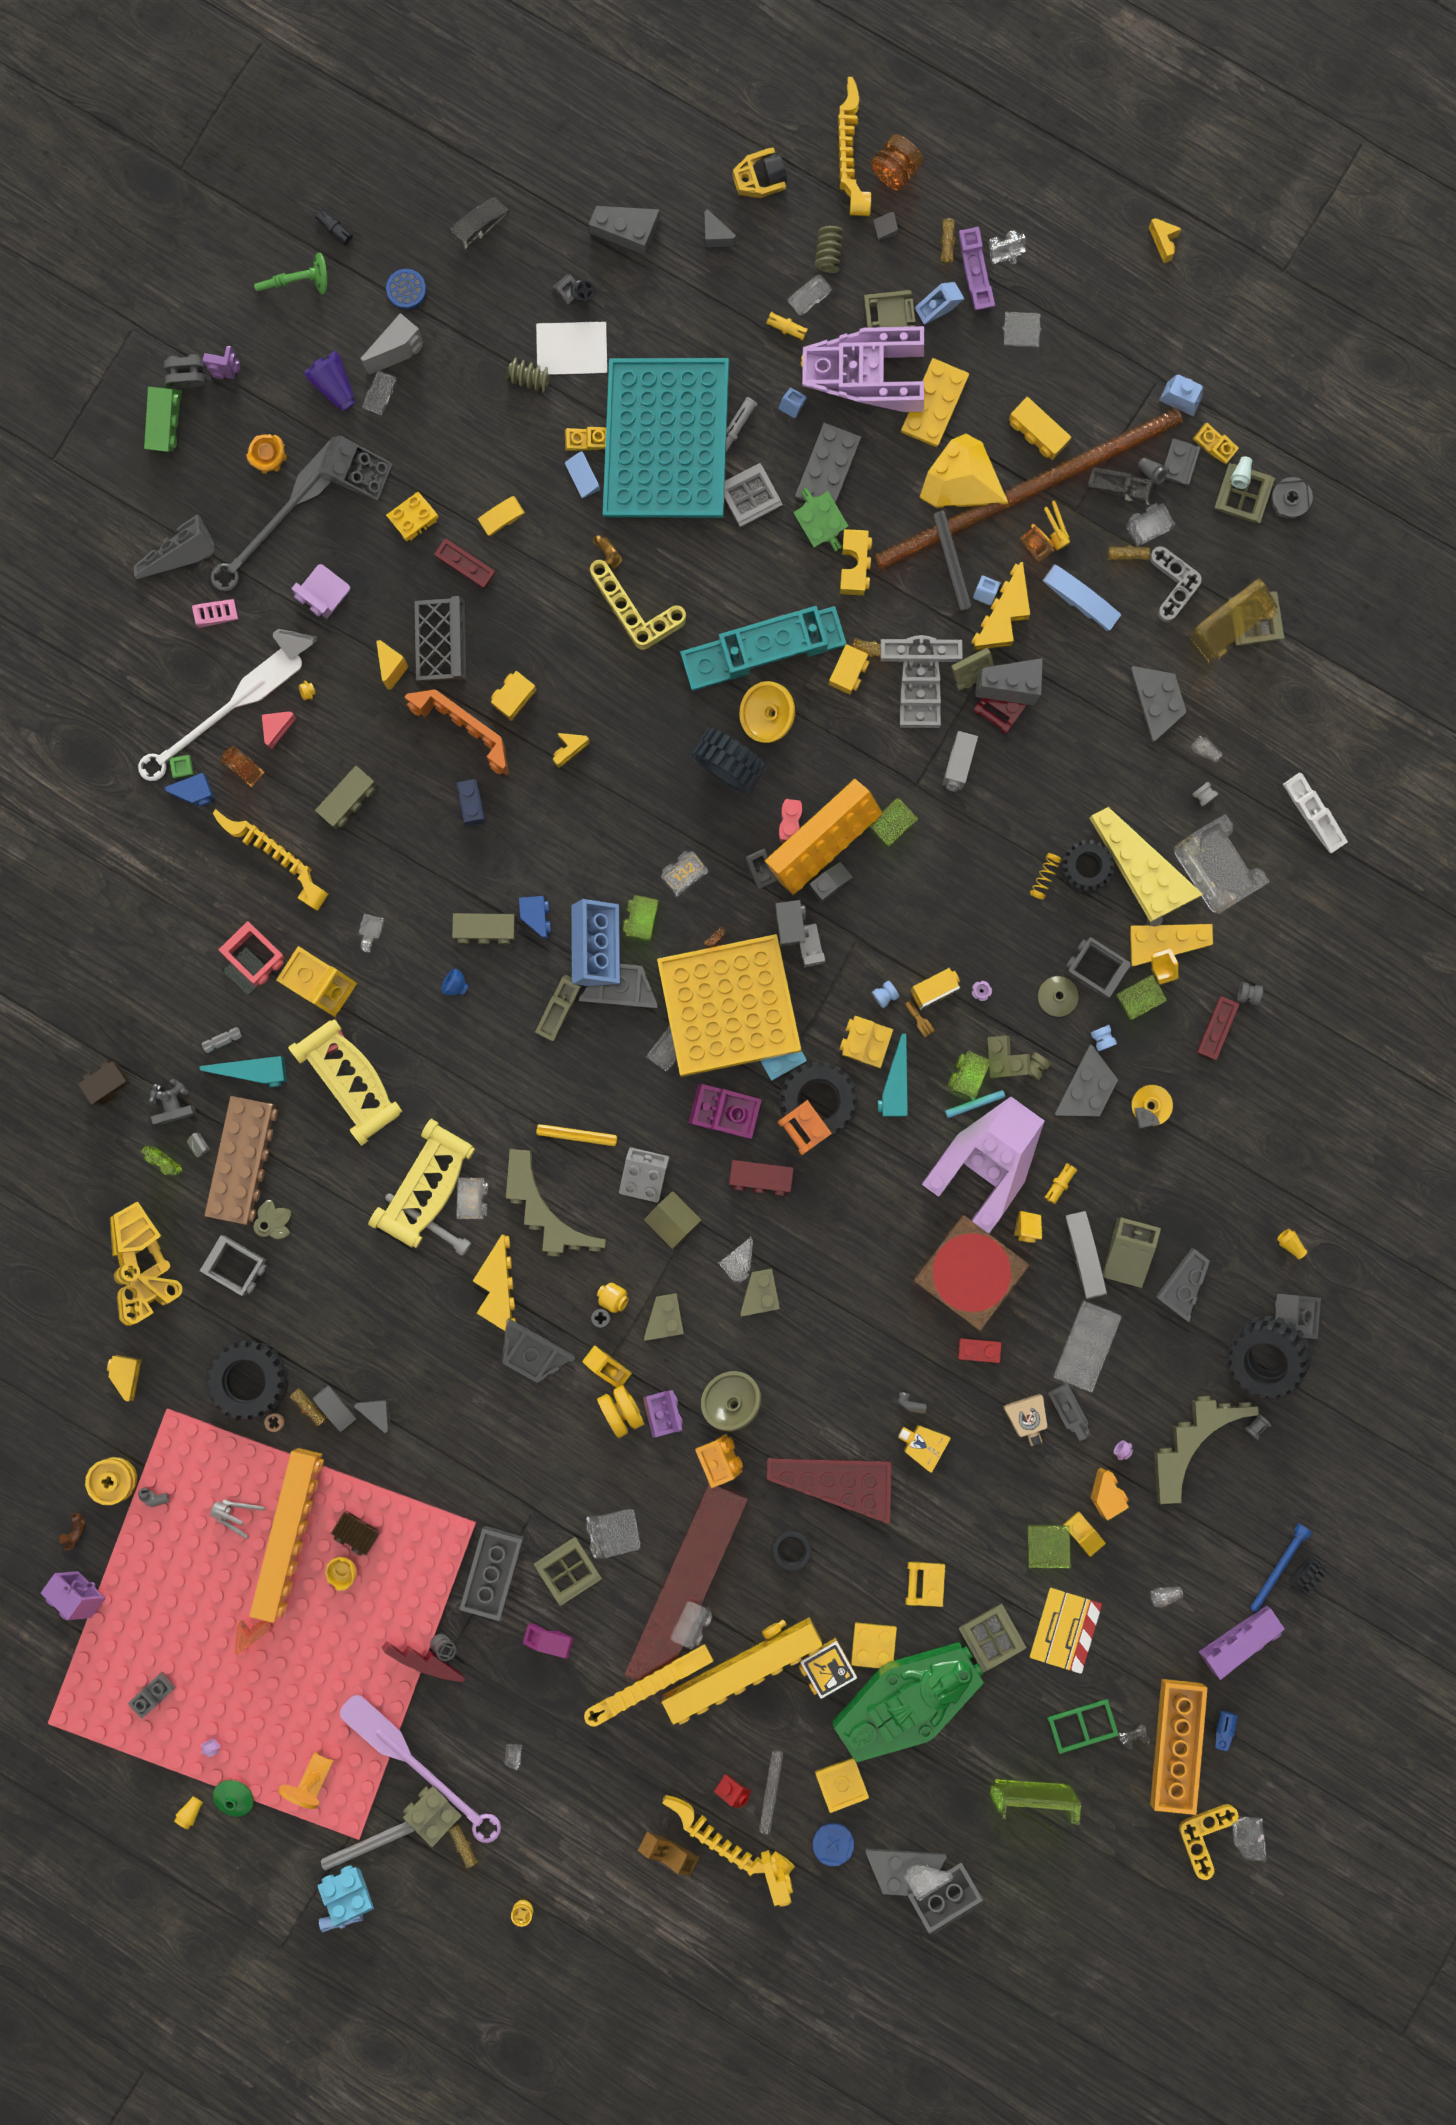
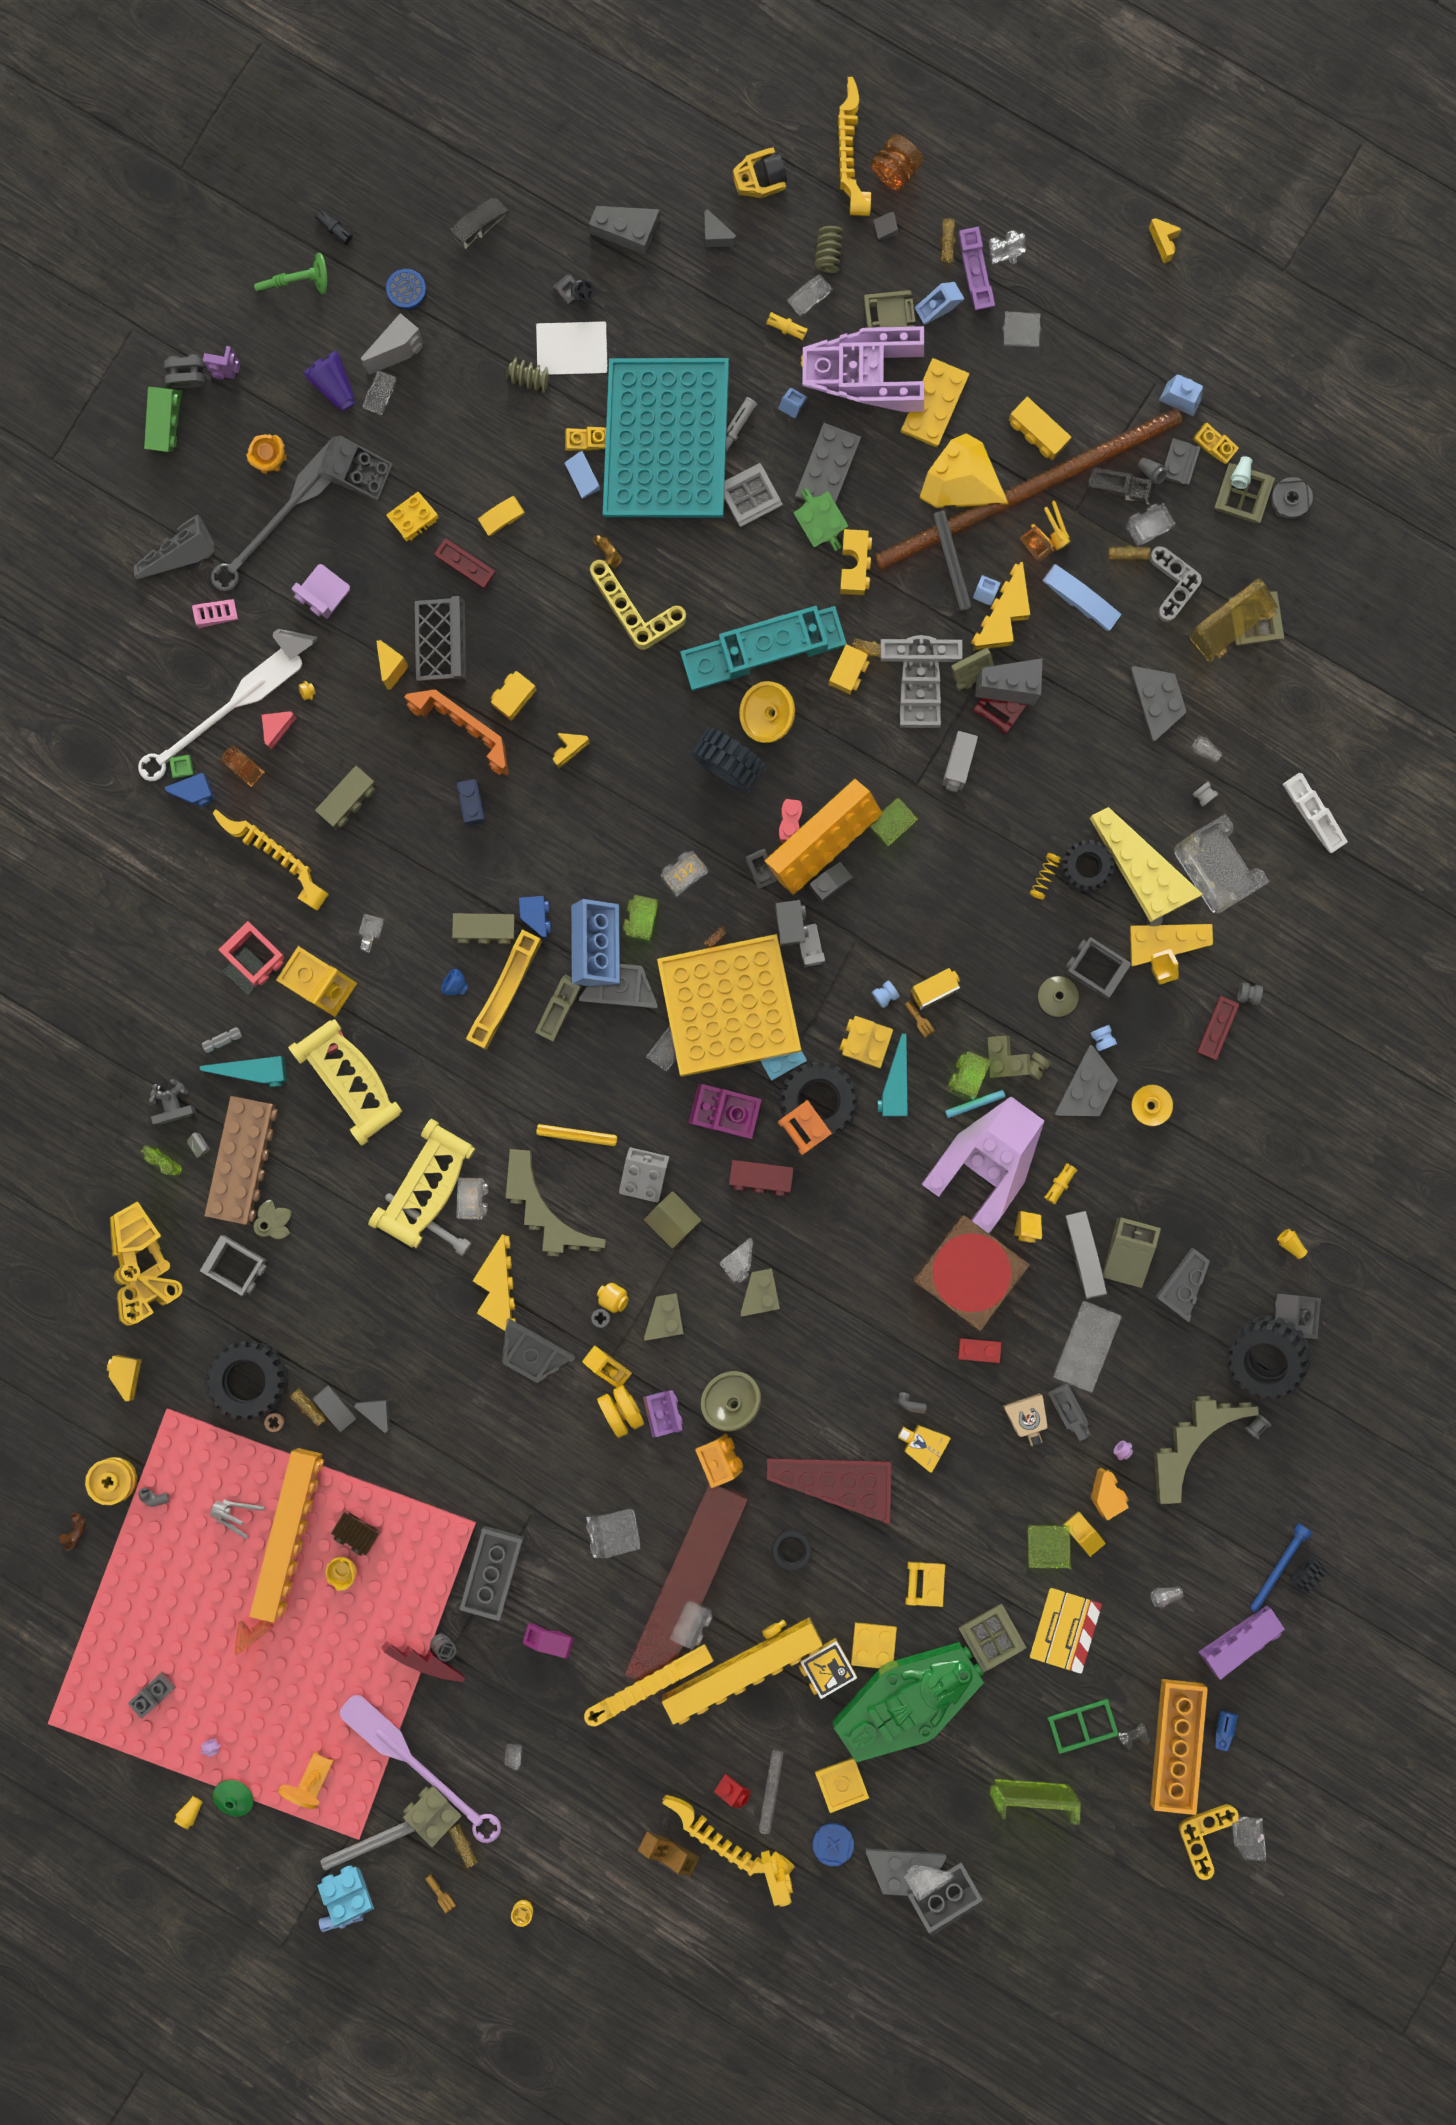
(72, 1596): medium lavender brick -> none
(104, 1083): dark brown brick -> none
(444, 1898): none -> pearl gold piece
(505, 989): none -> yellow arch
(577, 1586): olive piece -> none
(976, 990): lavender plate -> none
(1141, 997): clear neon green plate -> none
(1145, 1118): dark grey tile -> none

